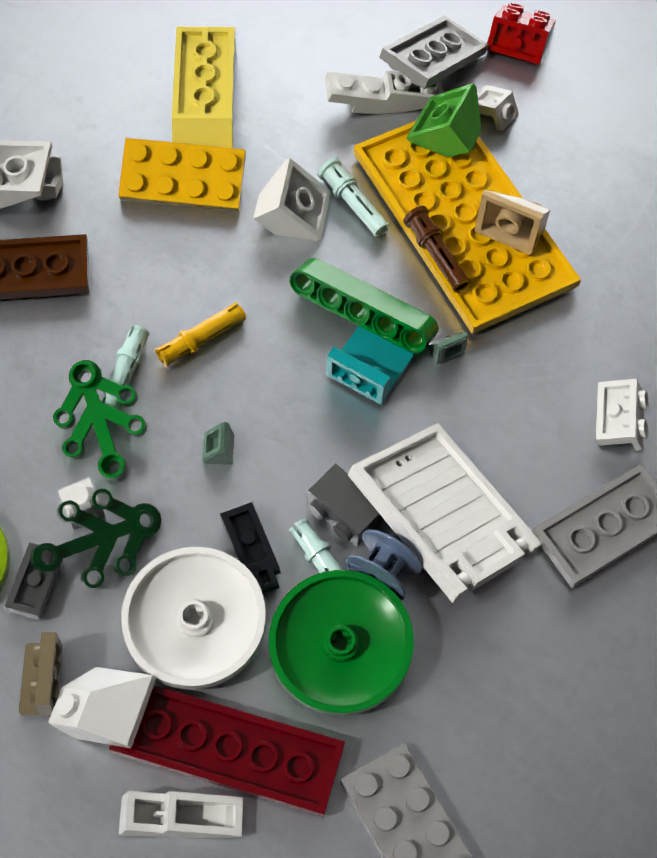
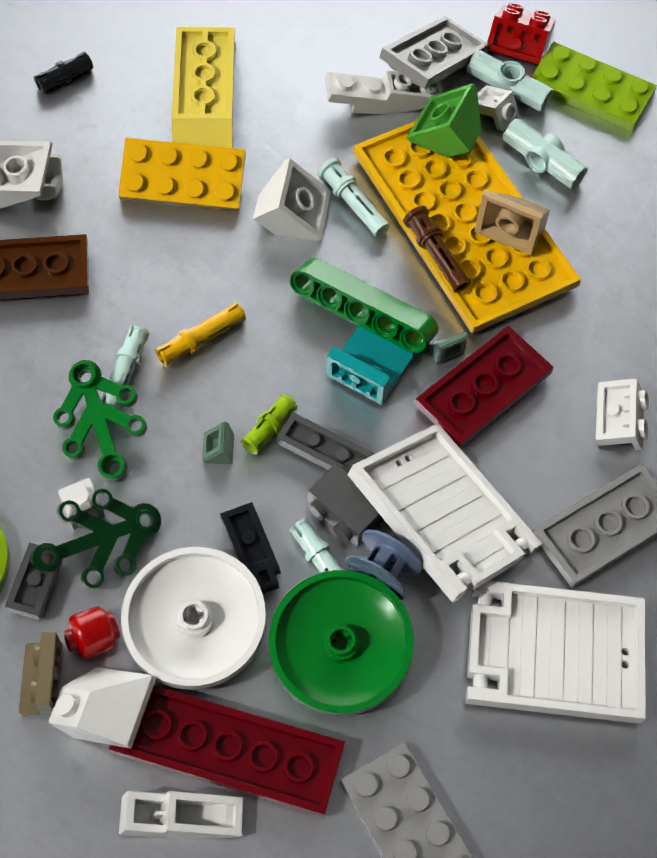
(63, 72): none -> black pin
(91, 632): none -> red head
(269, 424): none -> lime pin
(319, 444): none -> dark grey plate
(484, 386): none -> dark red plate
(510, 77): none -> light aqua piece
(545, 153): none -> light aqua piece
(558, 652): none -> white door
(594, 86): none -> lime plate

